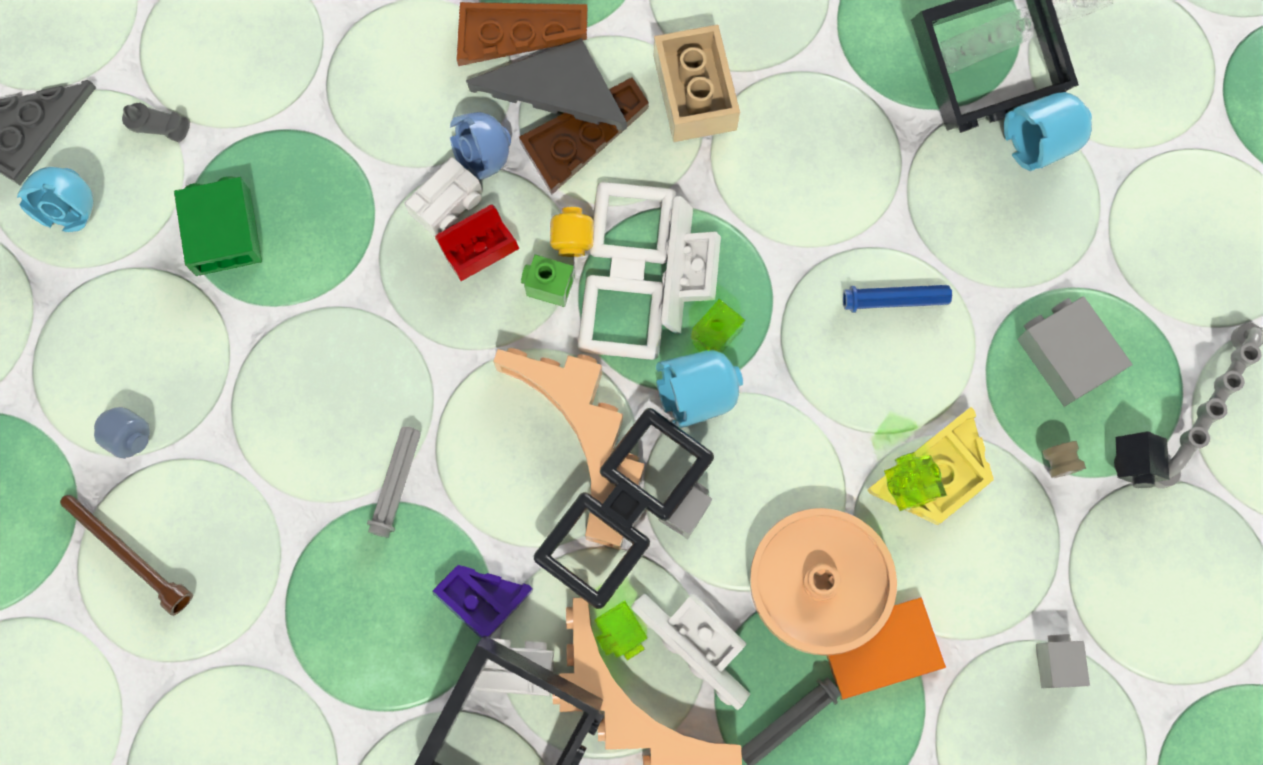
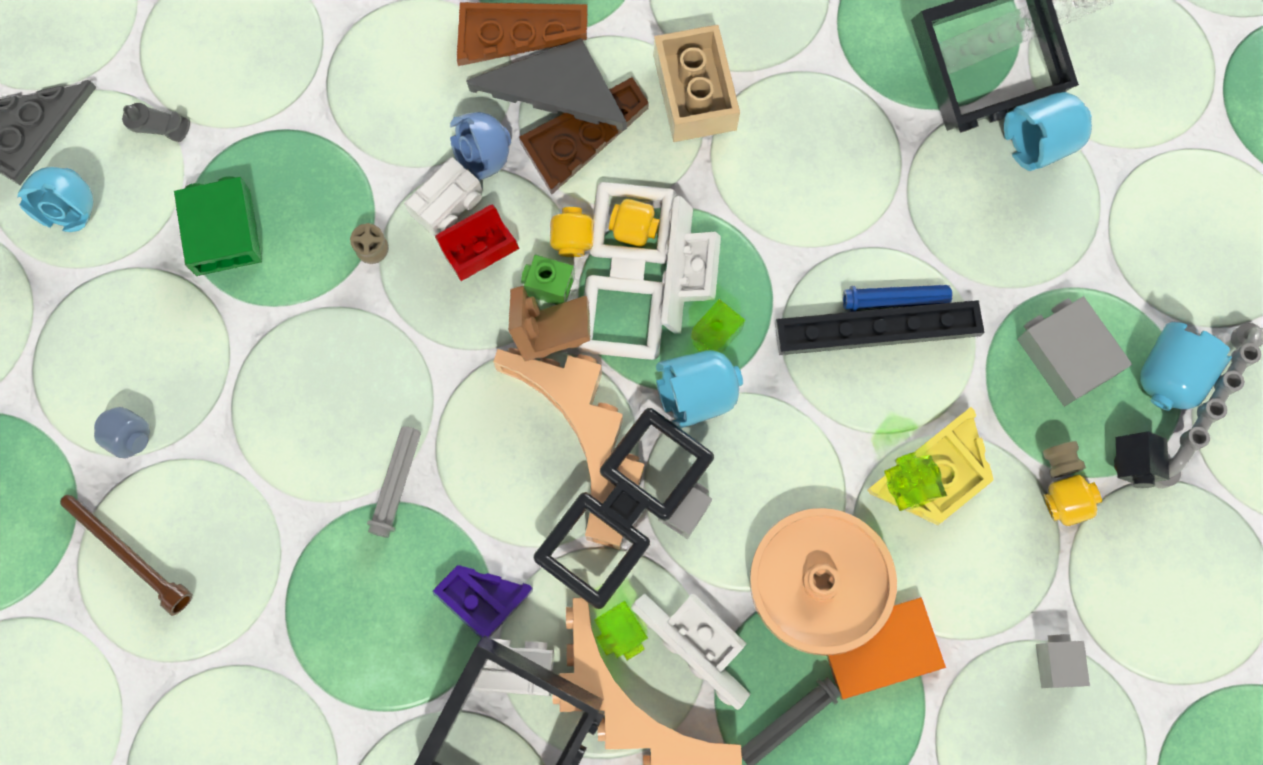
(366, 236): none -> dark tan wheel
(547, 330): none -> medium nougat bracket
(633, 222): none -> yellow head
(879, 327): none -> black plate
(1072, 500): none -> yellow head
(1183, 367): none -> medium azure cylinder

